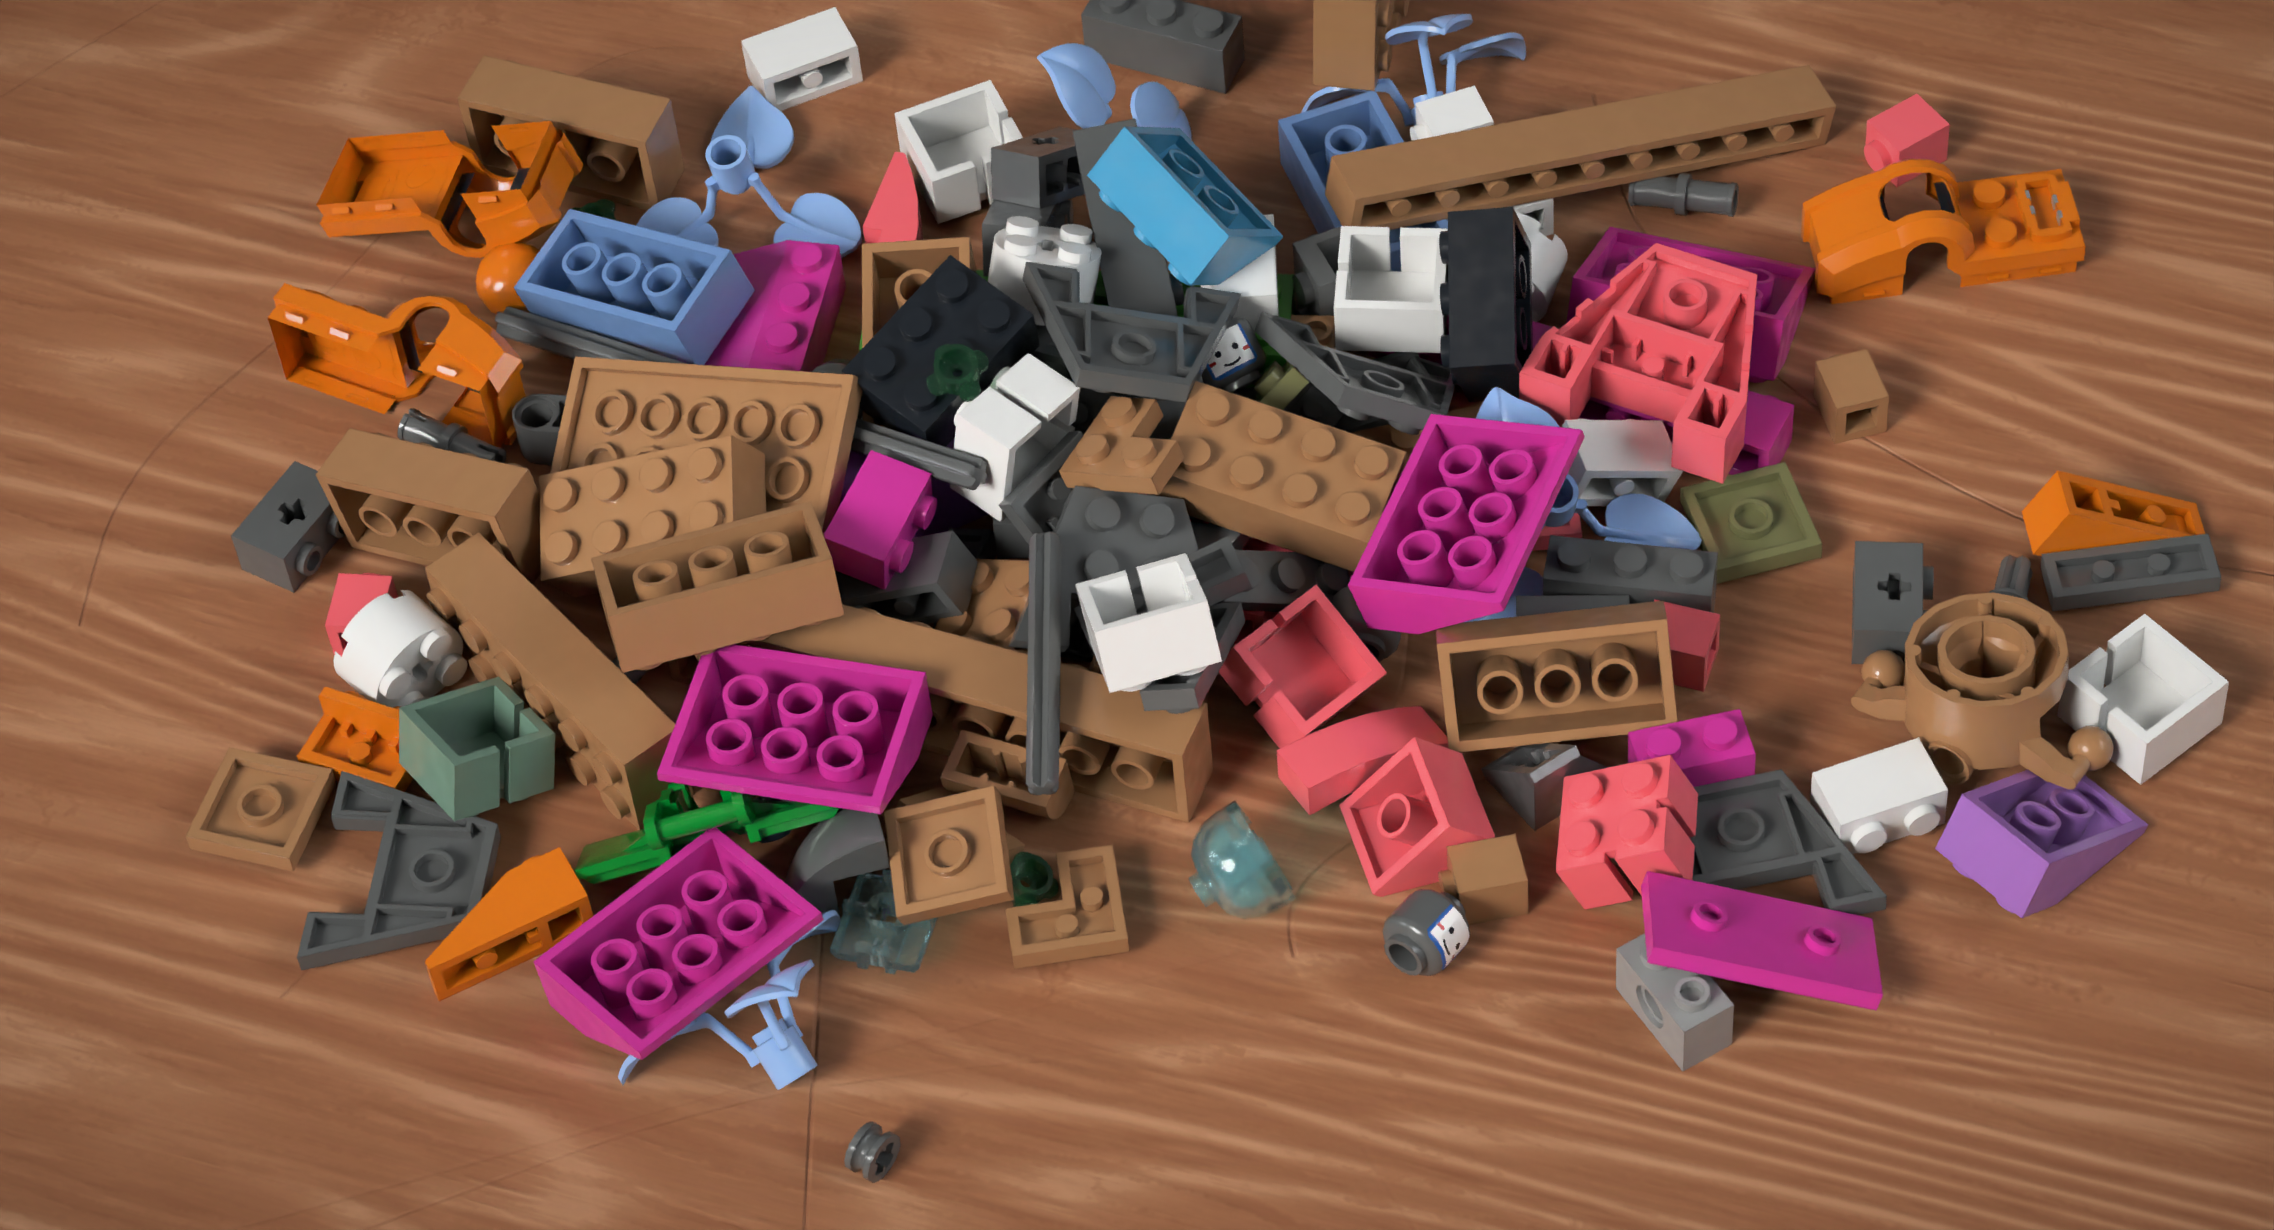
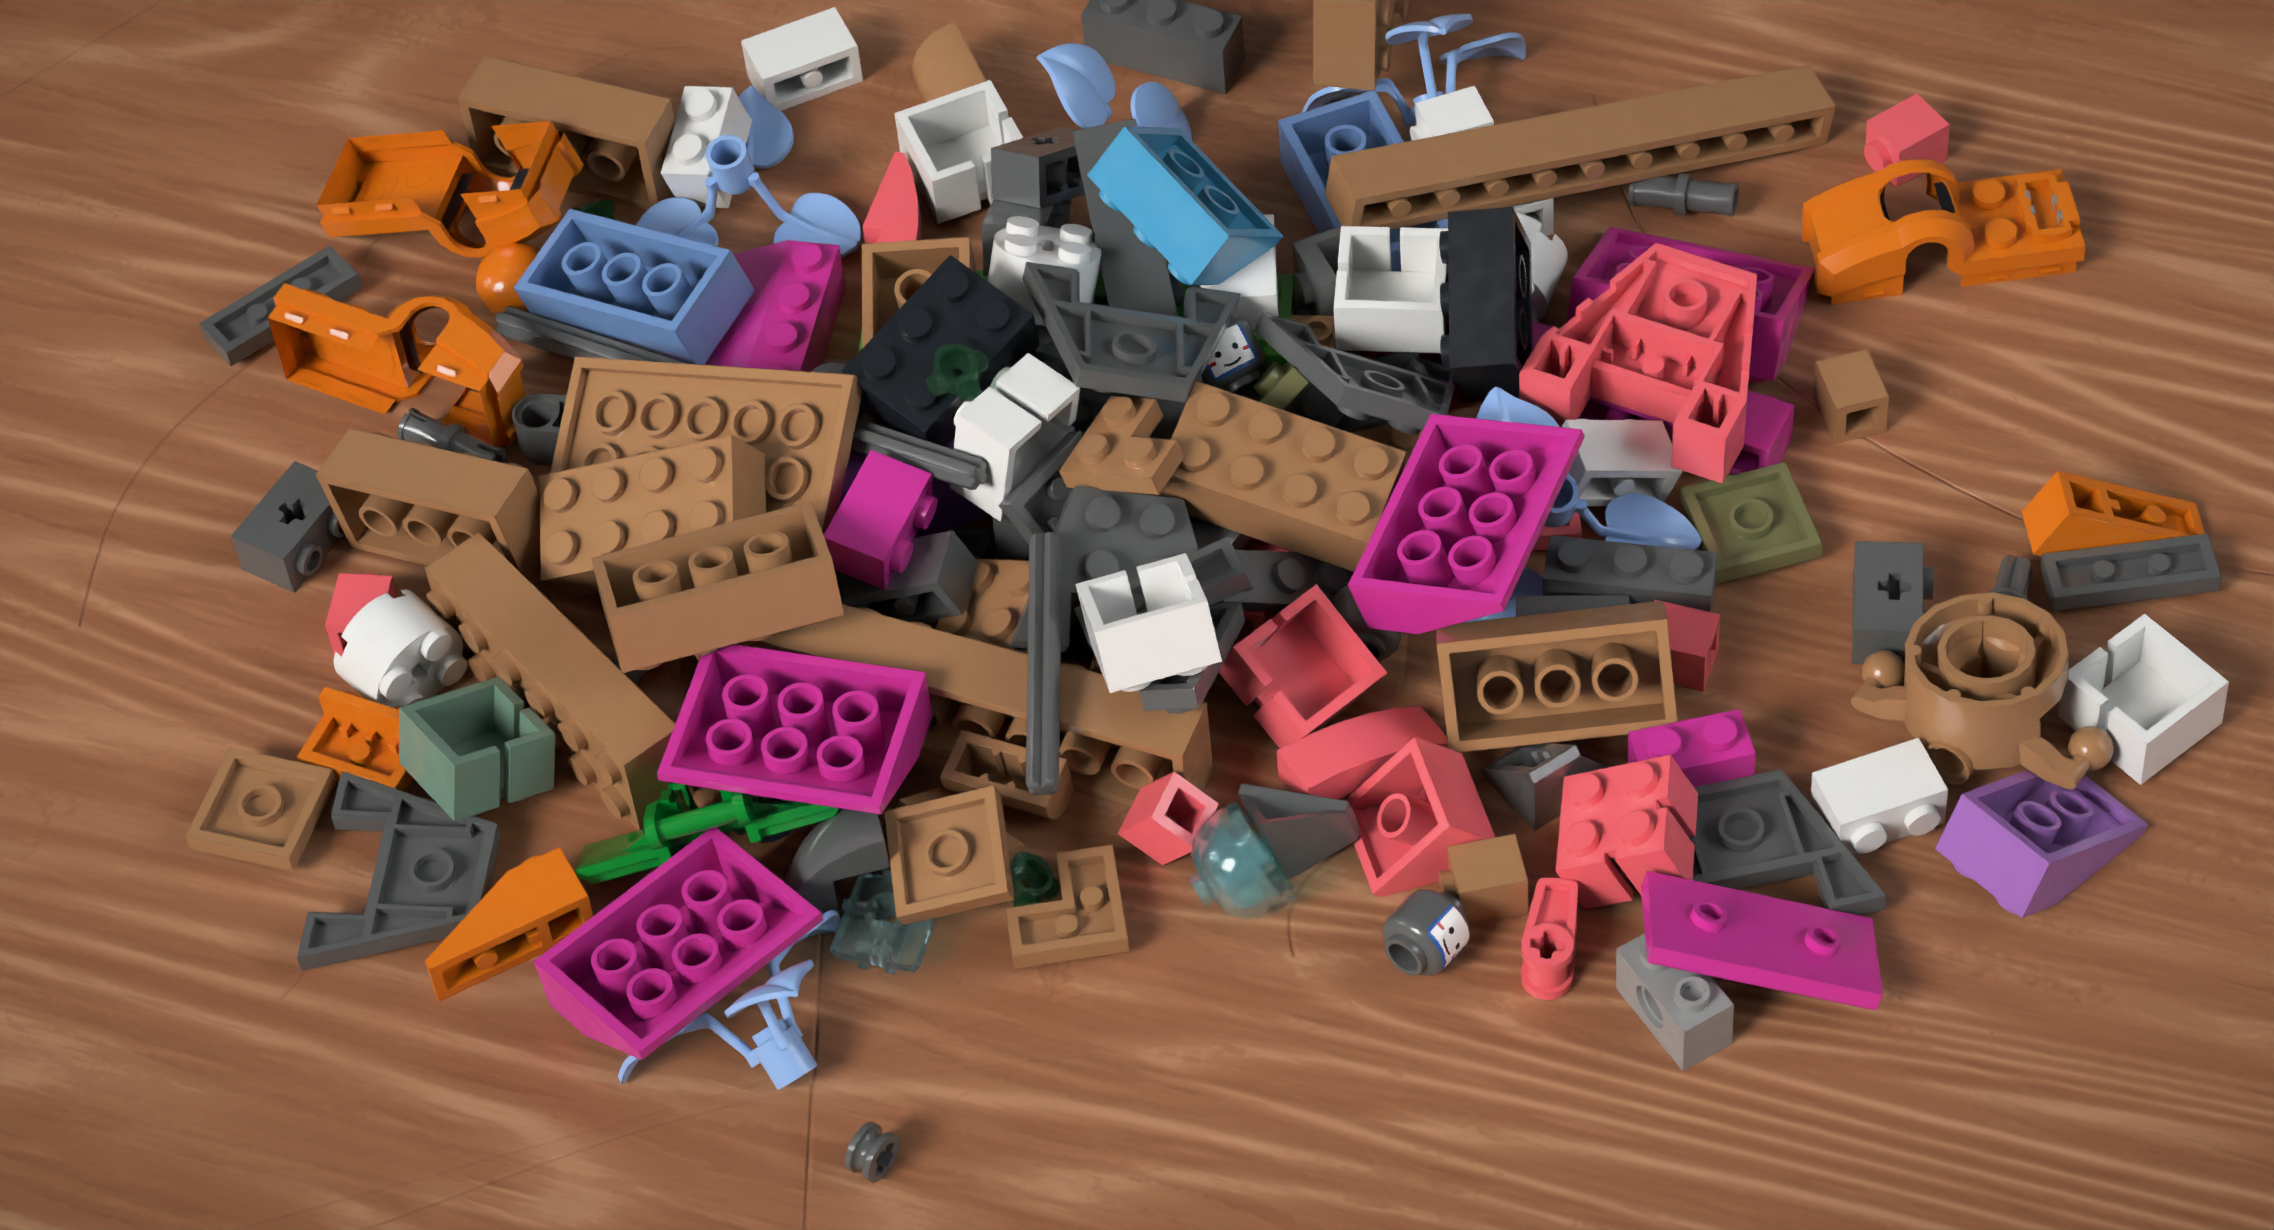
(244, 324): none -> dark grey plate
(701, 118): none -> white brick
(945, 64): none -> medium nougat brick
(1167, 818): none -> coral brick
(1299, 826): none -> dark grey slope
(1550, 939): none -> coral piece

